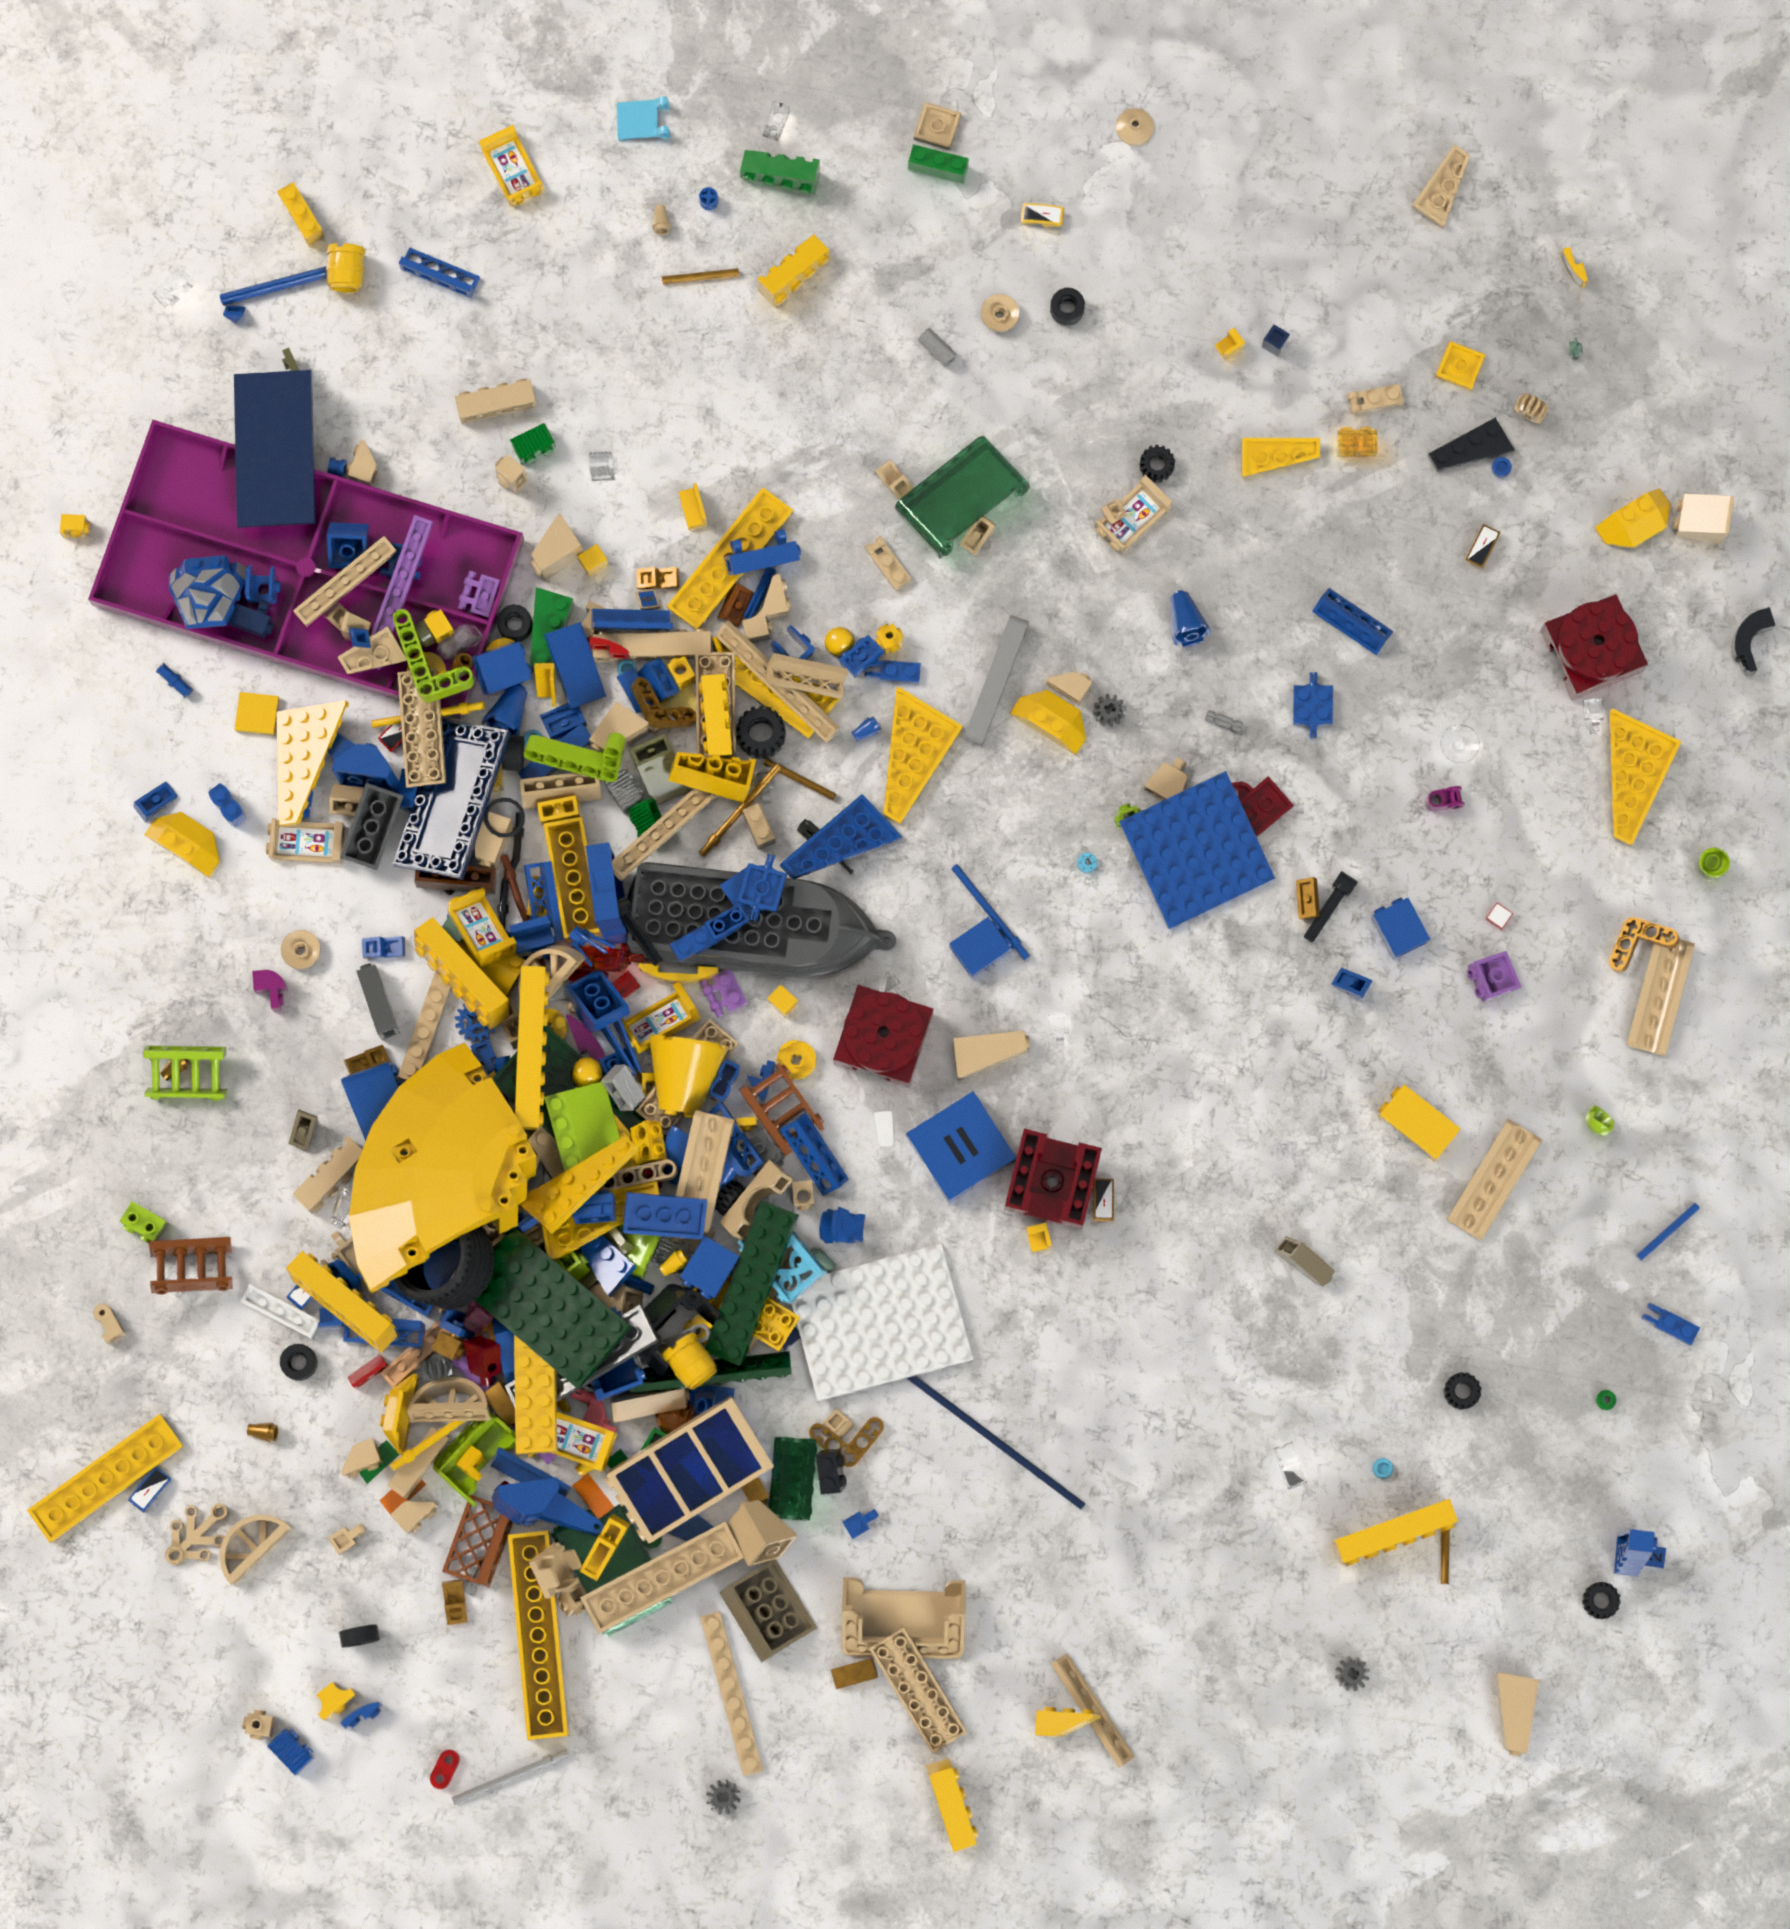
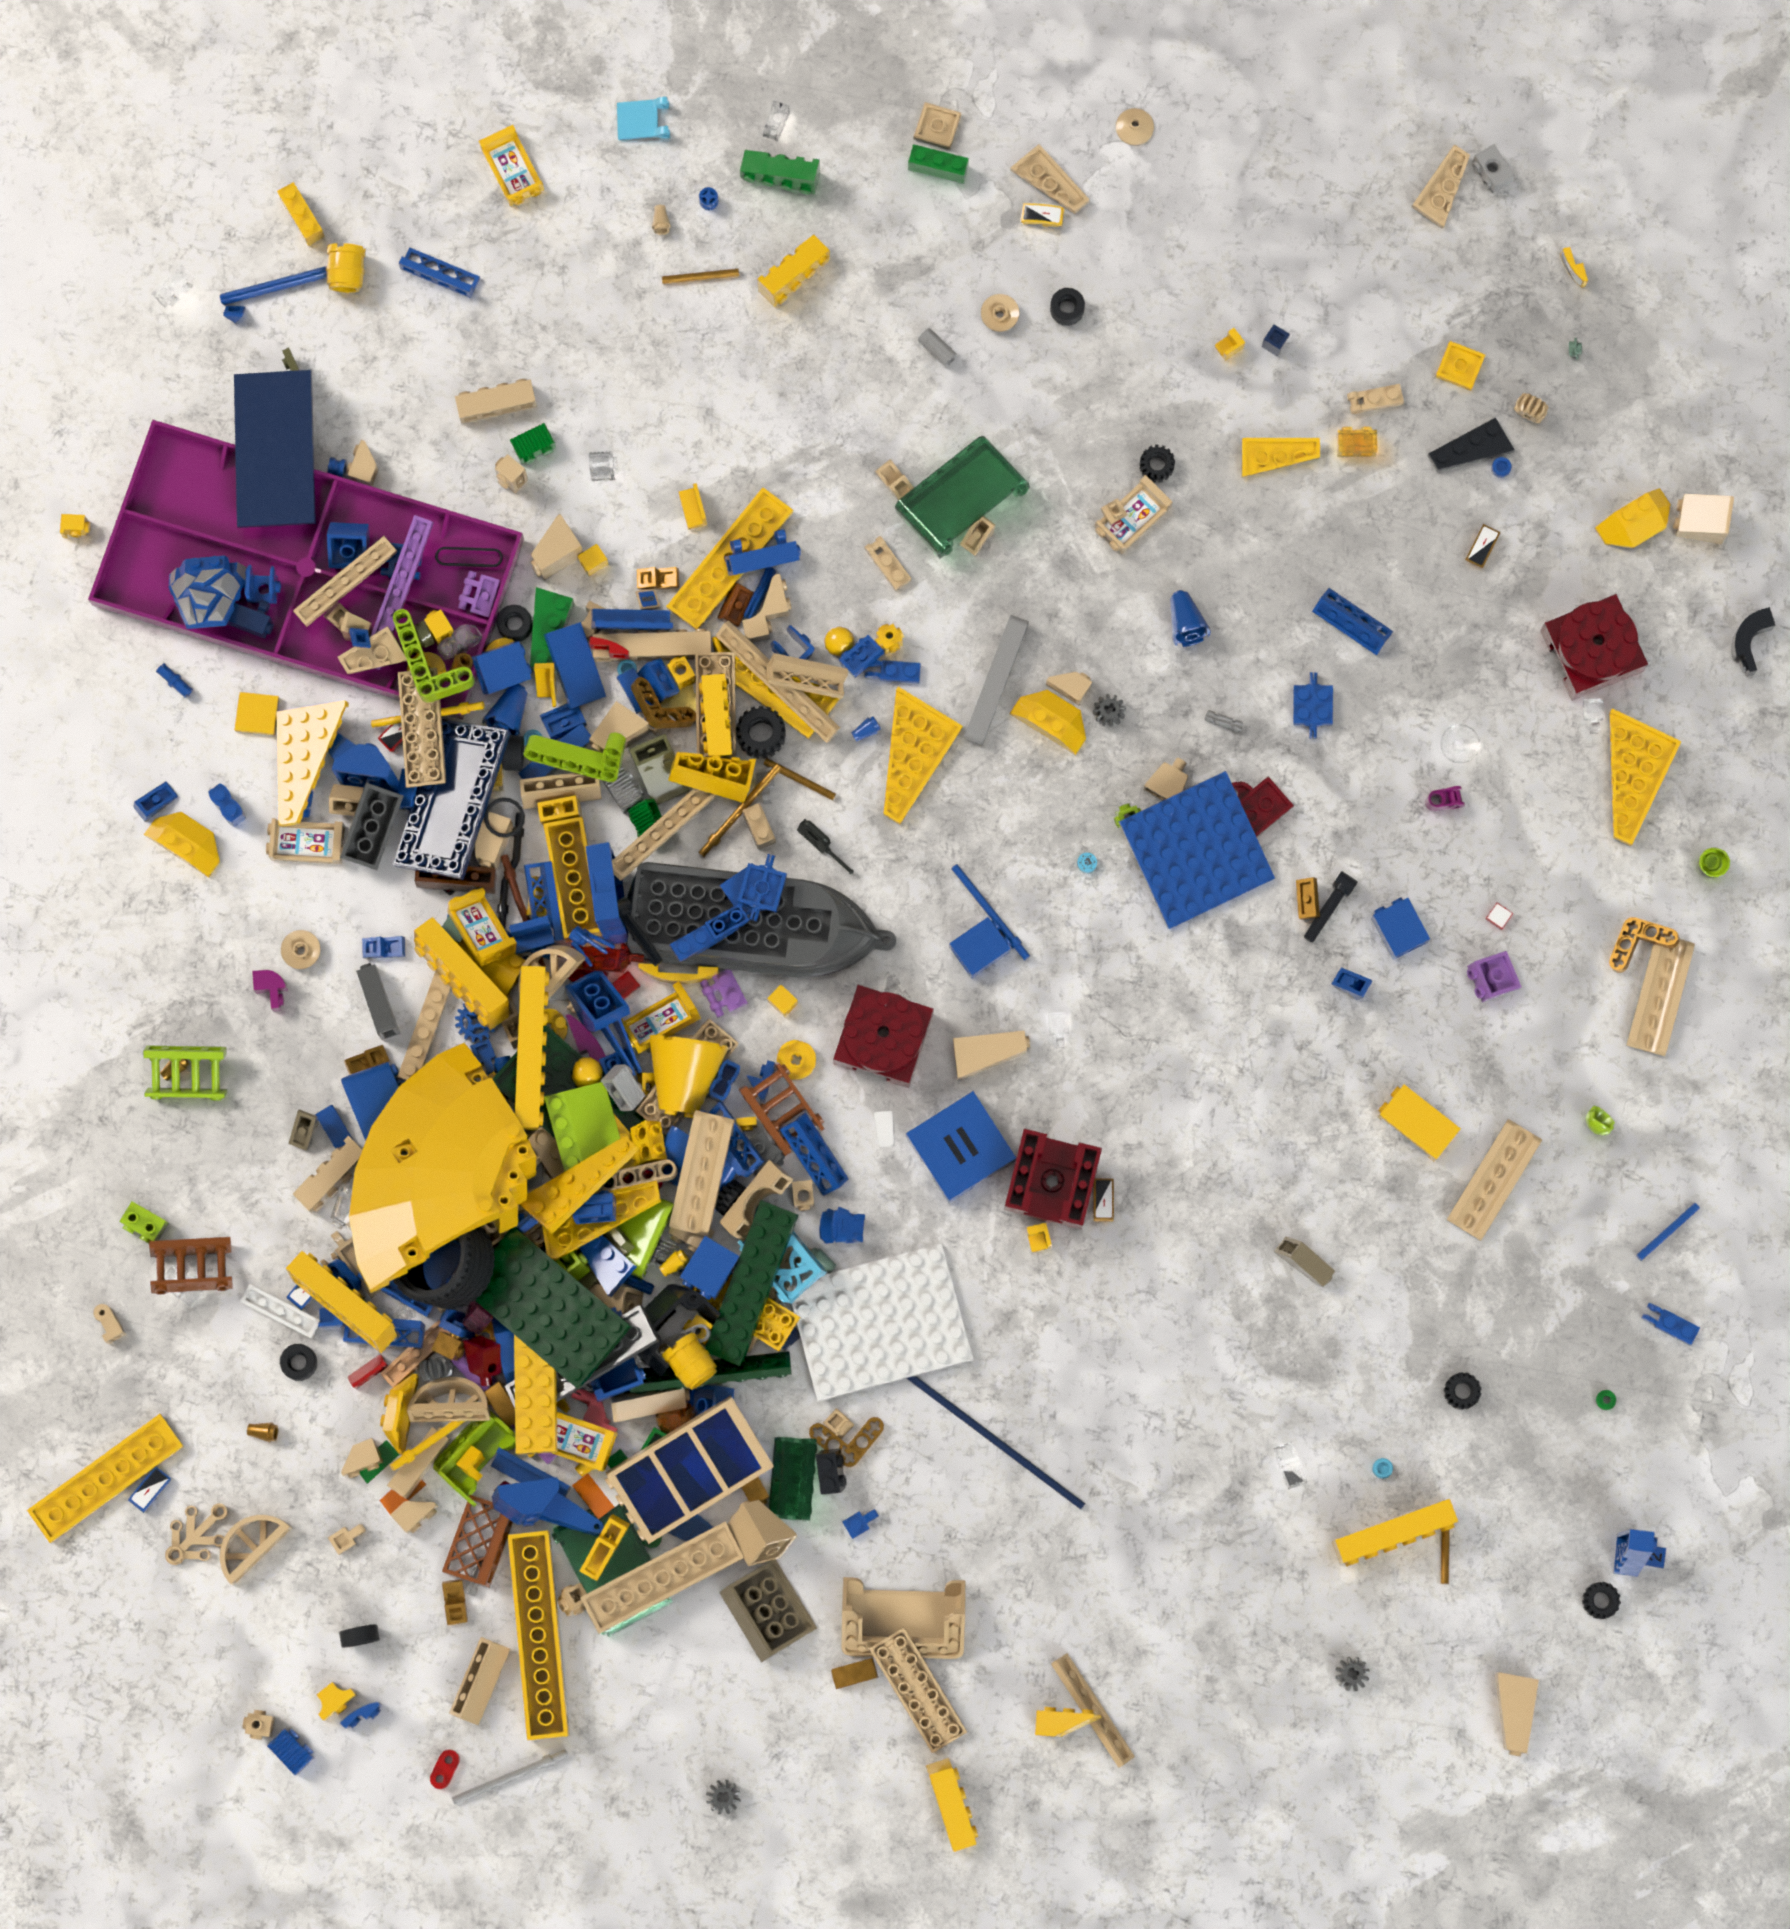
(333, 1126): none -> blue slope
(466, 564): none -> black piece
(479, 1681): none -> tan brick
(554, 1569): tan panel -> none
(664, 1215): blue plate -> none
(731, 1693): tan plate -> none
(847, 835): blue wing -> none
(1048, 177): none -> tan wing
(1492, 158): none -> light grey brick

